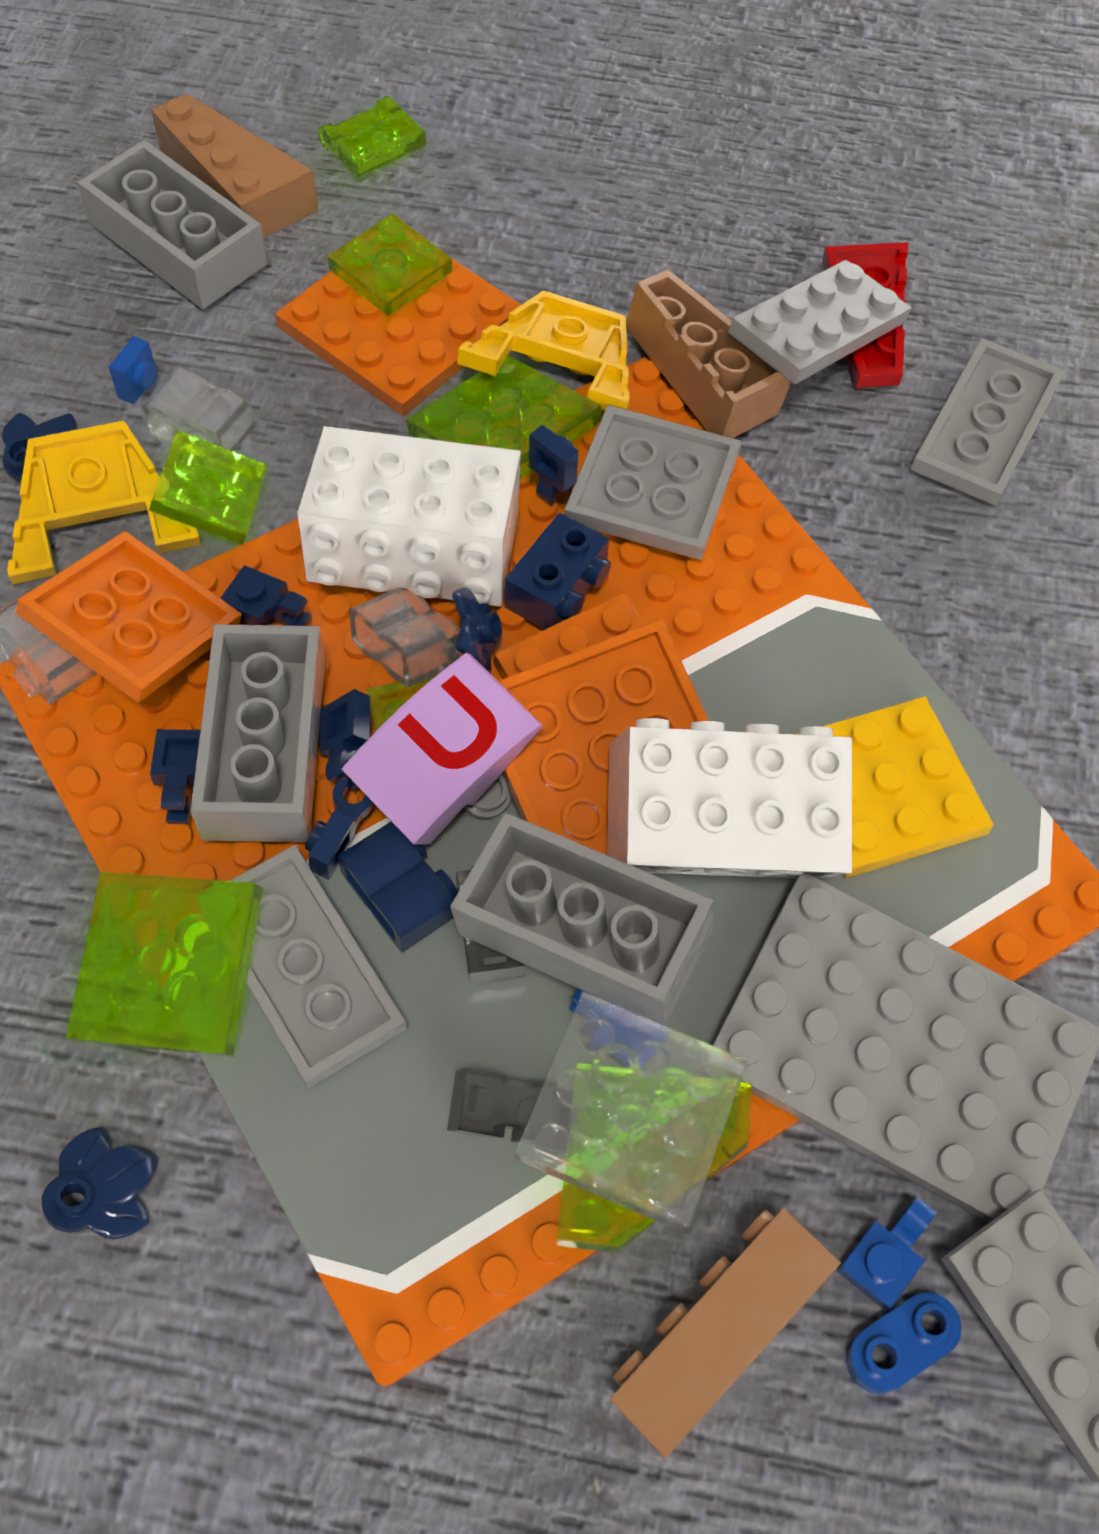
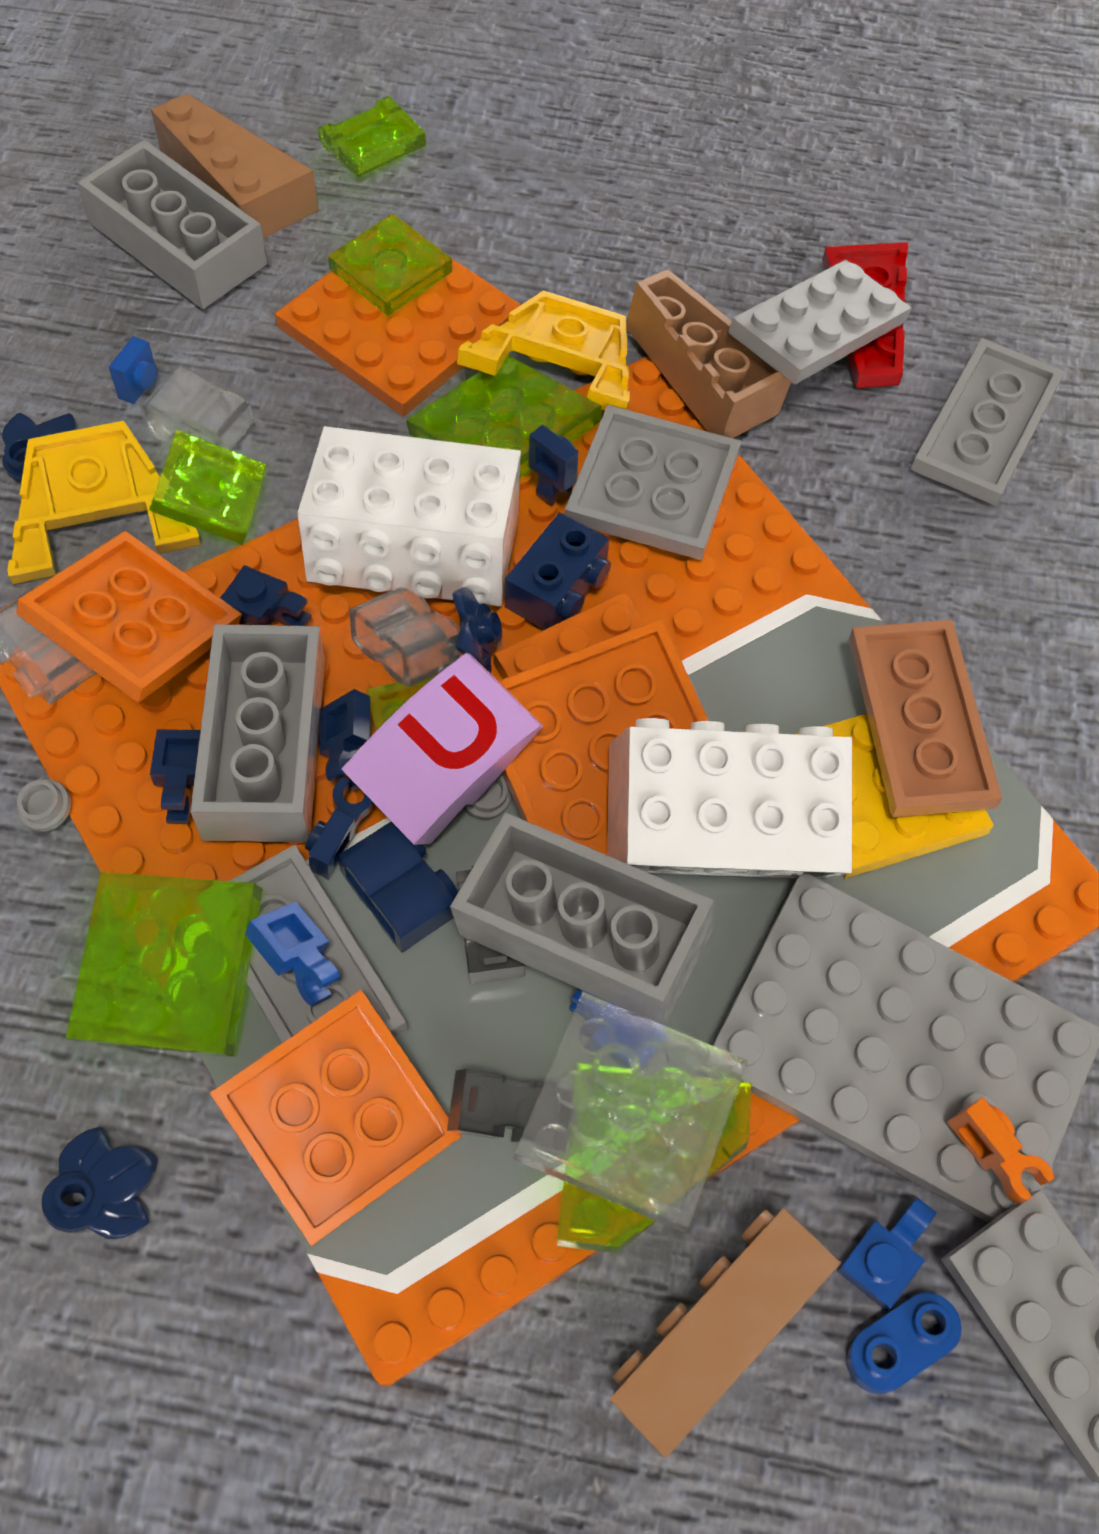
(43, 805): none -> light grey plate
(295, 943): none -> blue plate
(335, 1116): none -> orange plate
(924, 719): none -> nougat plate
(992, 1142): none -> orange plate

